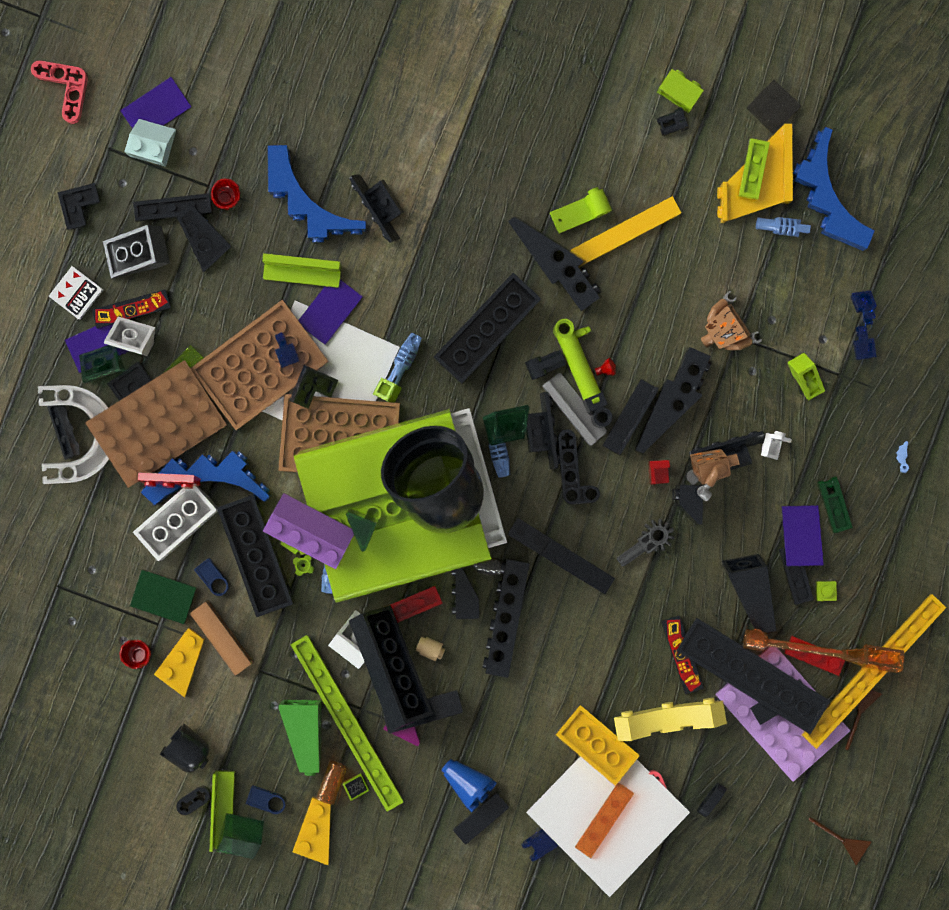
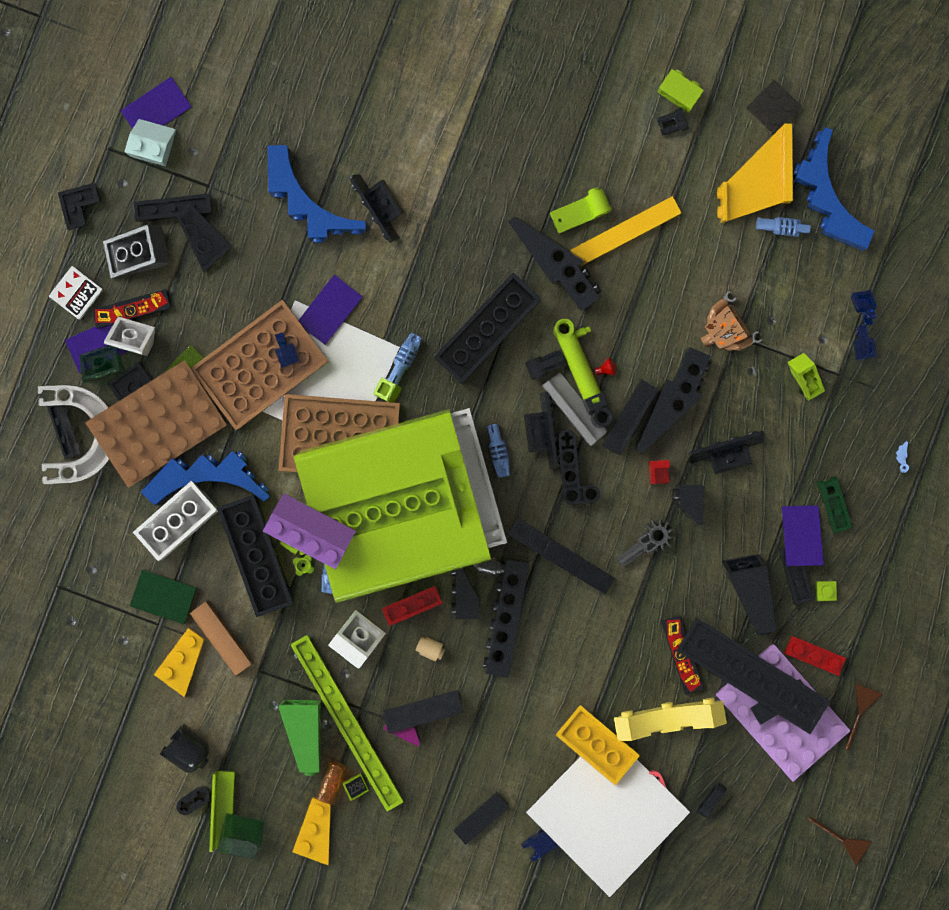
(72, 85): coral beam -> none
(135, 654): red hair -> none
(169, 480): plate -> none
(209, 573): dark blue piece -> none
(225, 193): red hair -> none
(260, 799): dark blue piece -> none
(301, 270): lime panel -> none
(309, 383): black plate -> none
(362, 527): clear green slope -> none
(390, 667): black brick -> none
(452, 506): black cylinder -> none
(468, 783): blue cone -> none
(506, 425): clear green slope -> none
(604, 820): clear orange tile -> none
(709, 468): medium nougat torso -> none
(754, 169): lime plate -> none
(772, 444): white bracket -> none
(867, 657): clear orange bar -> none
(868, 678): yellow plate -> none

